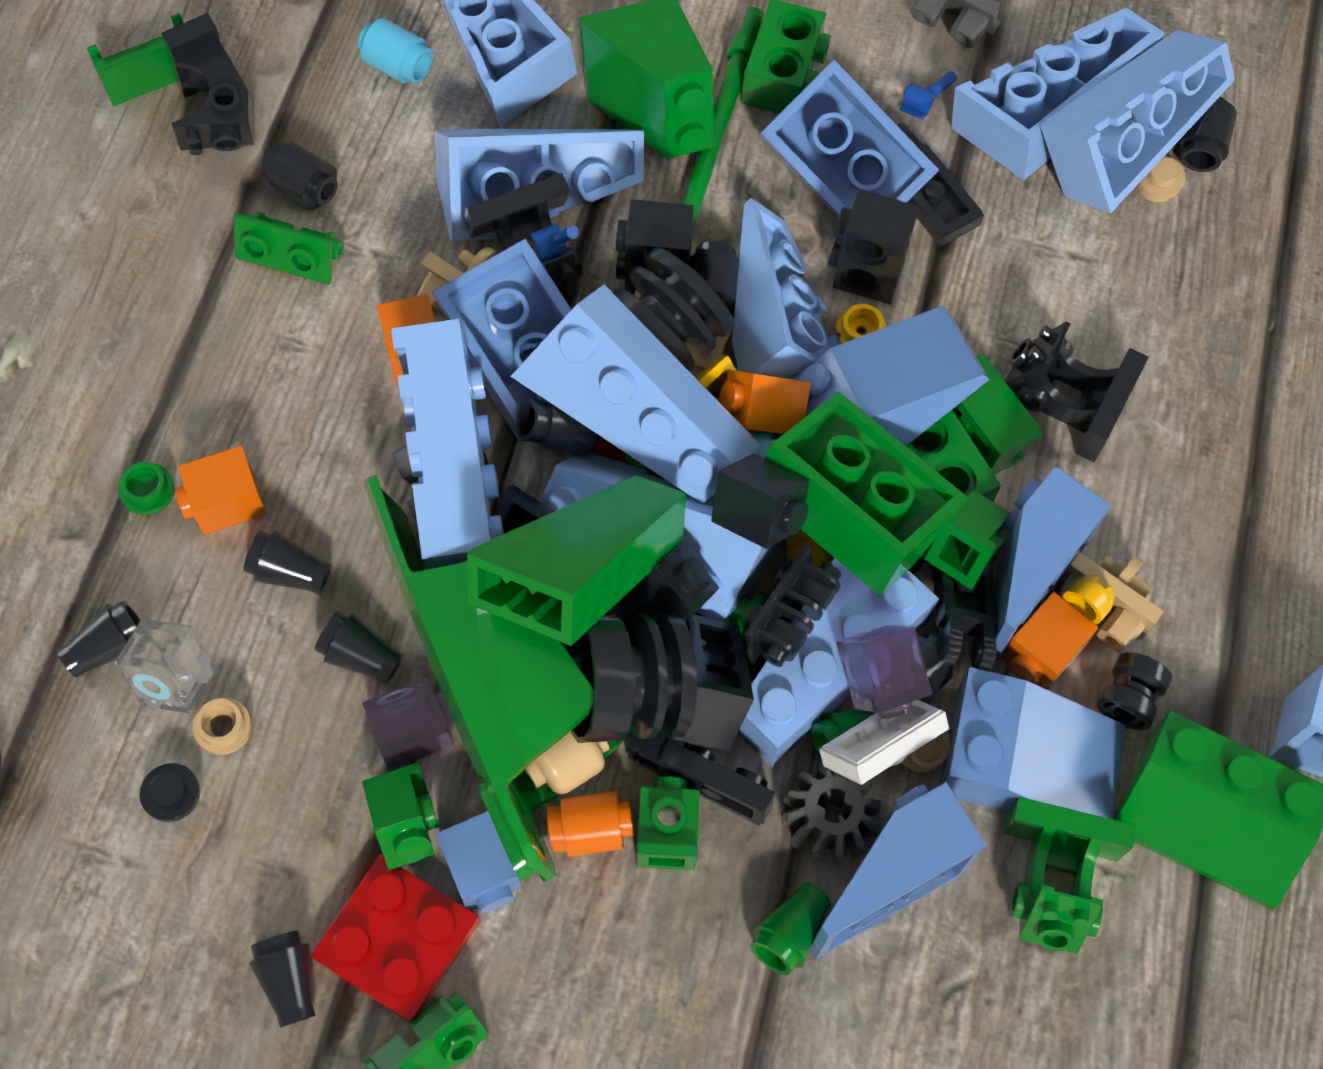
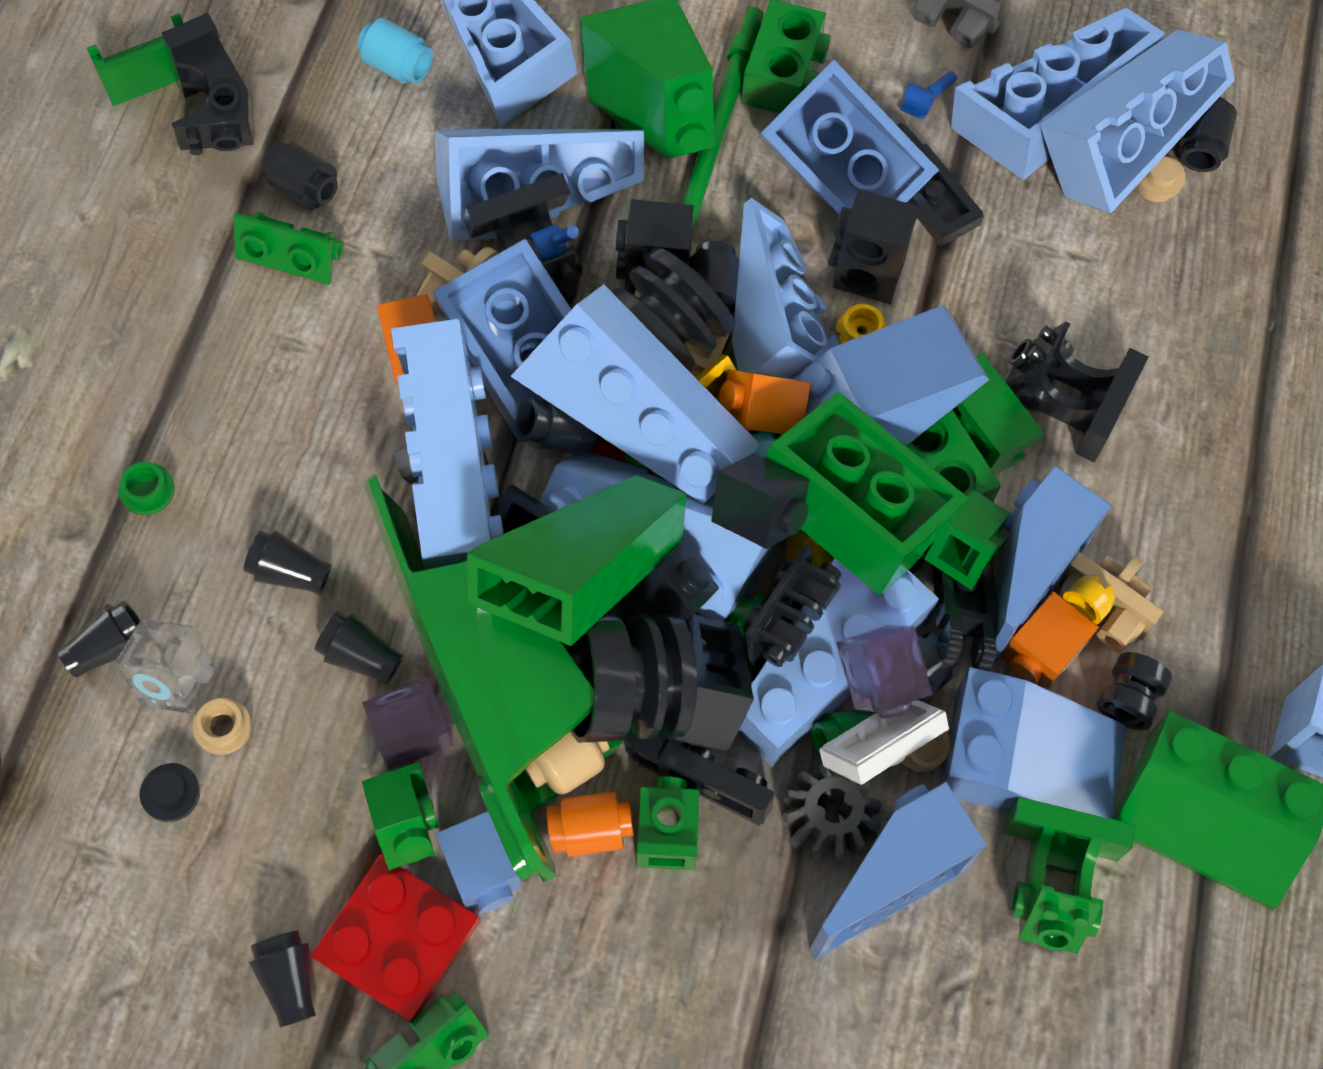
(220, 491): orange brick -> none
(788, 932): green cone -> none

